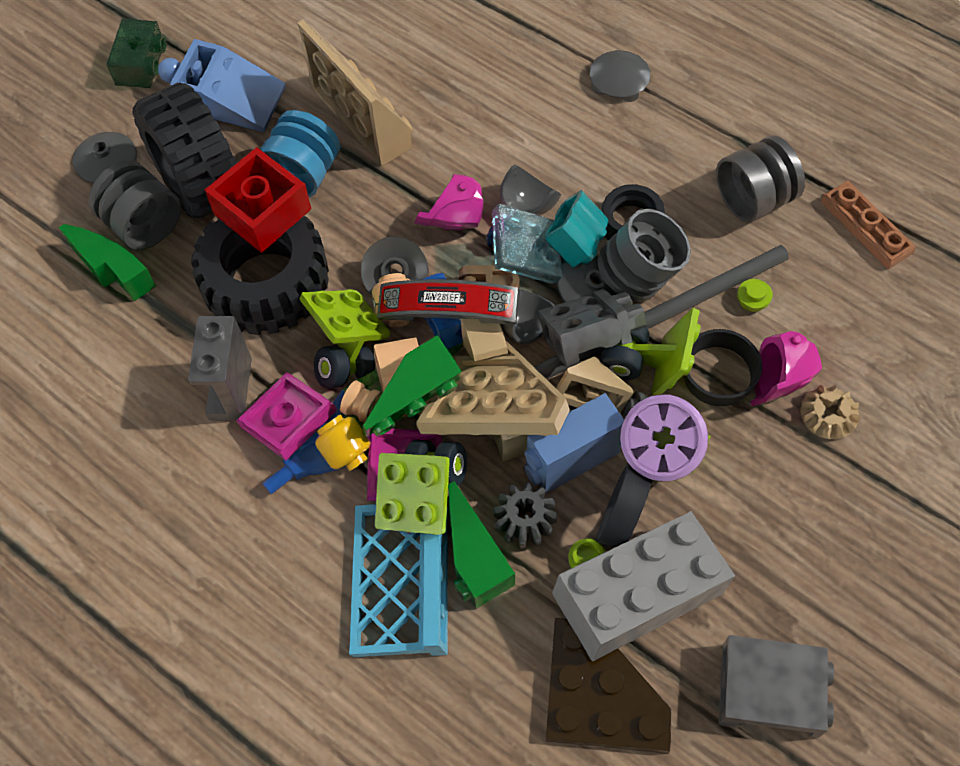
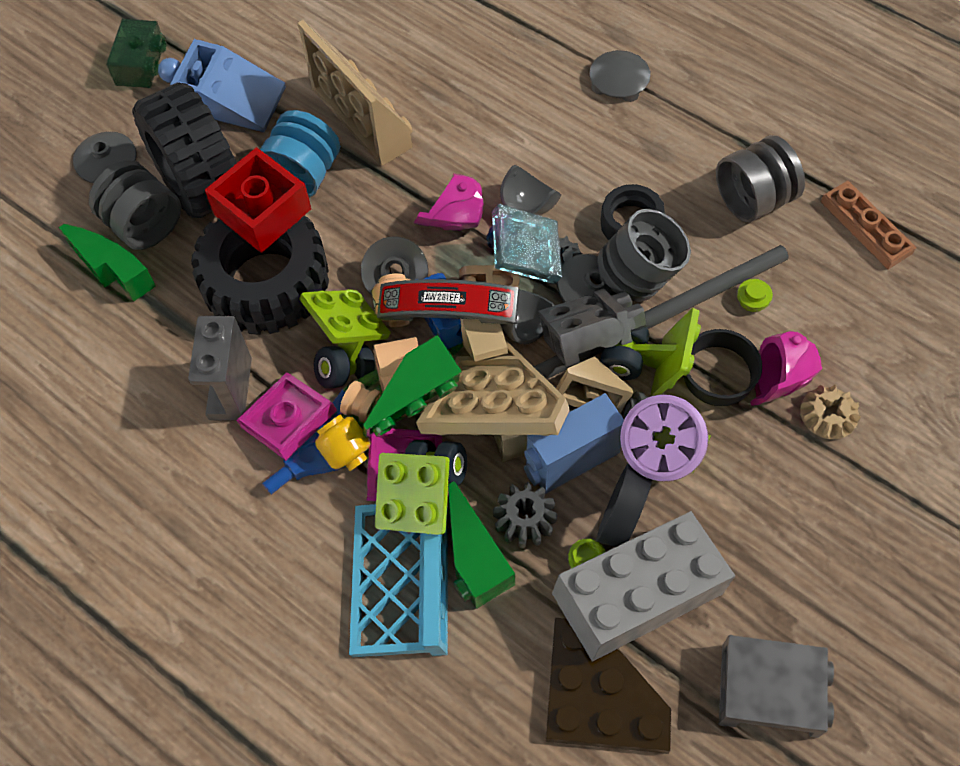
(577, 229): teal brick -> none

